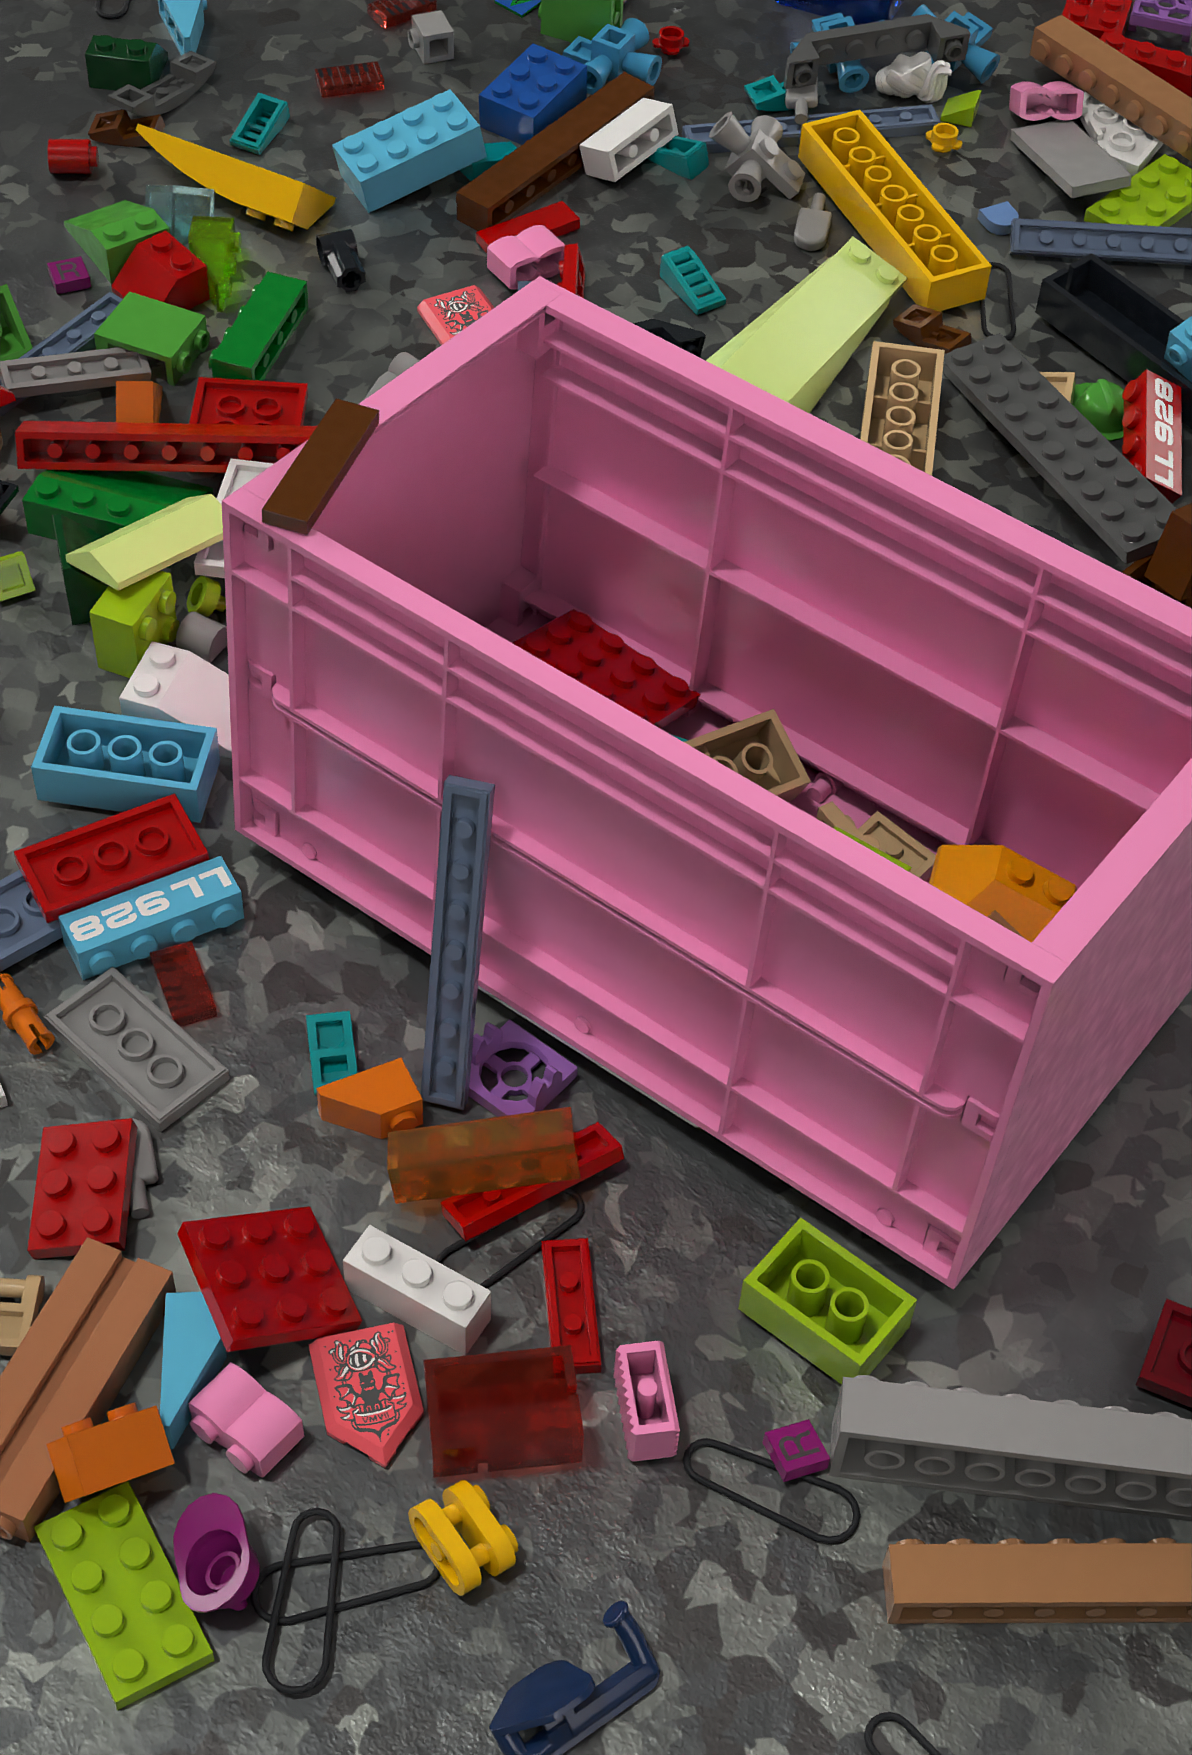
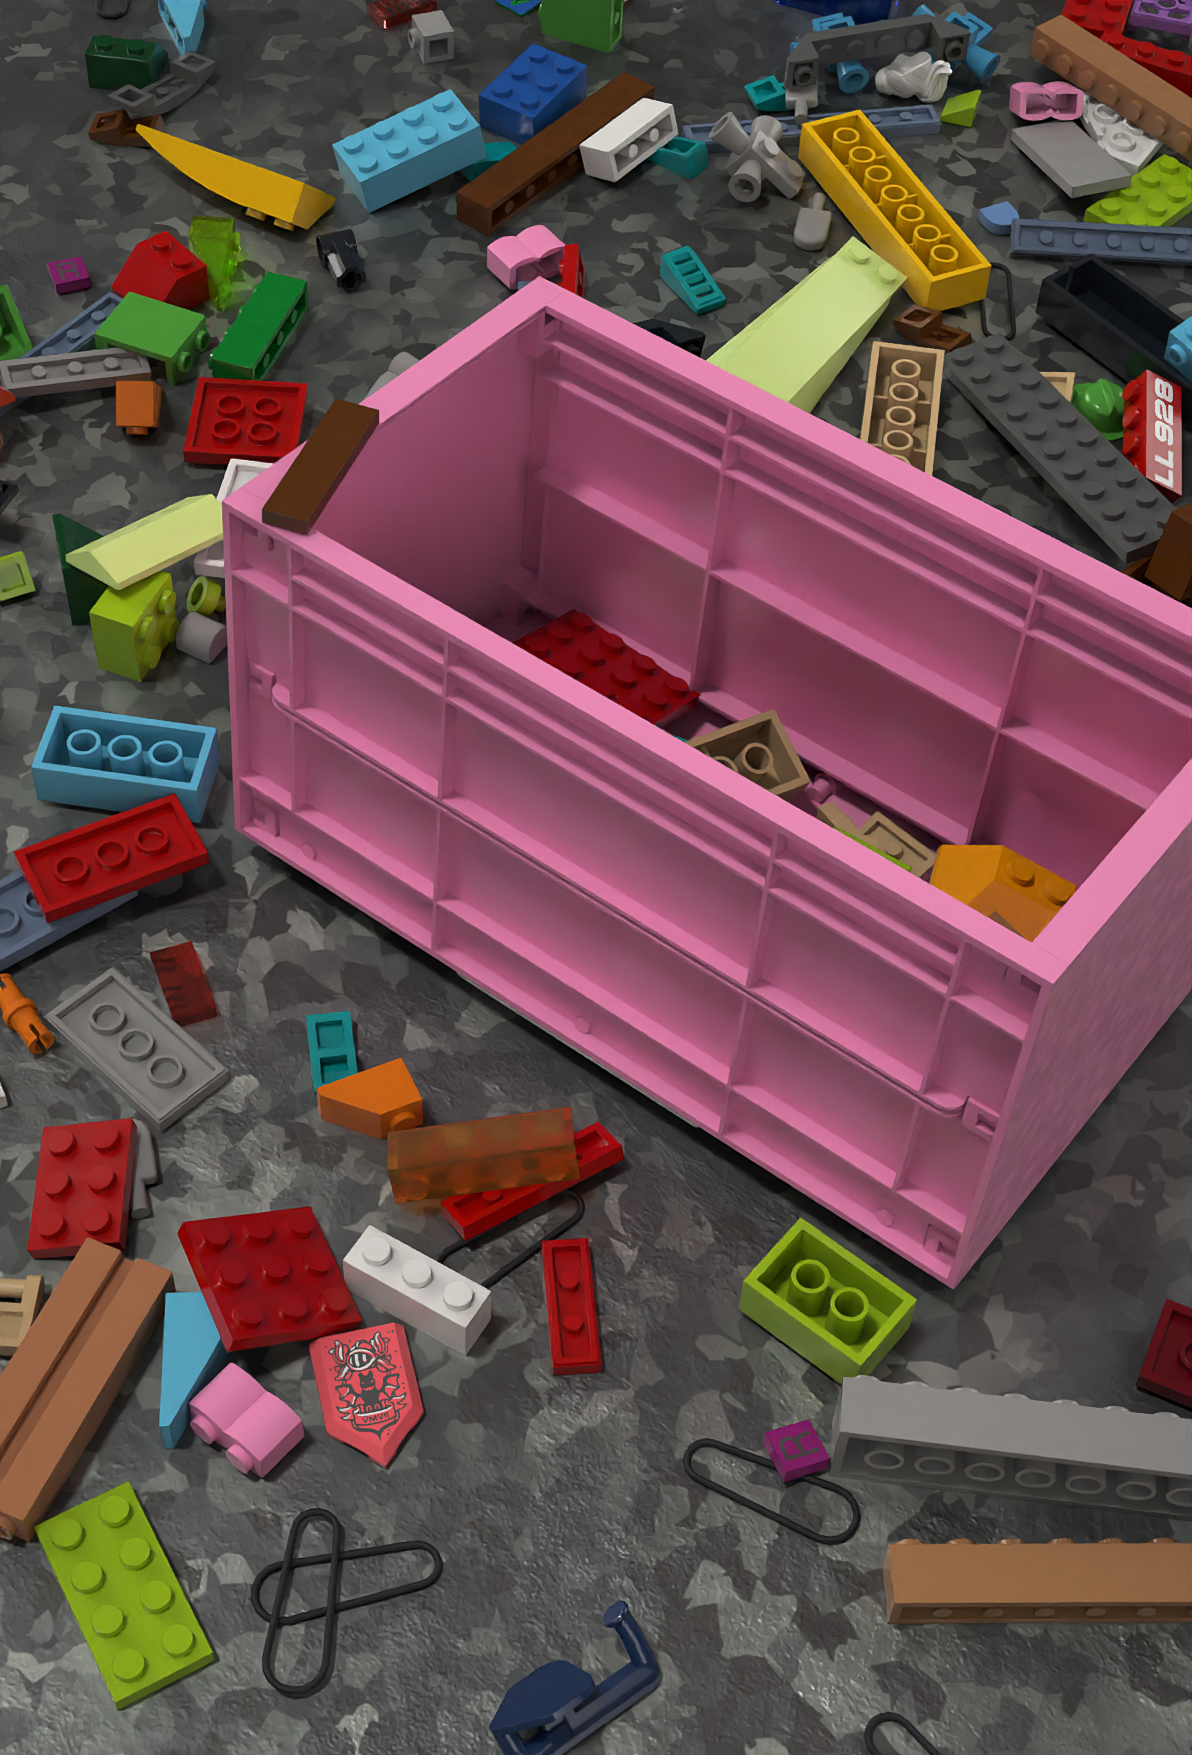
(72, 156): red brick -> none
(101, 498): green slope -> none
(109, 1453): orange brick -> none
(113, 233): bright green slope -> none
(151, 445): red brick -> none
(152, 917): medium azure brick -> none
(178, 205): clear light blue slope -> none
(180, 689): white slope -> none
(214, 1555): magenta piece -> none
(261, 105): teal slope -> none
(349, 79): clear red tile -> none
(453, 311): coral tile -> none
(457, 940): sand blue tile -> none
(470, 1513): yellow brick -> none
(503, 1411): clear red piece -> none
(539, 1092): medium lavender piece -> none
(555, 217): red tile -> none
(613, 53): dark azure brick -> none
(646, 1401): bright pink brick -> none
(671, 40): red plate -> none
(944, 138): yellow plate -> none

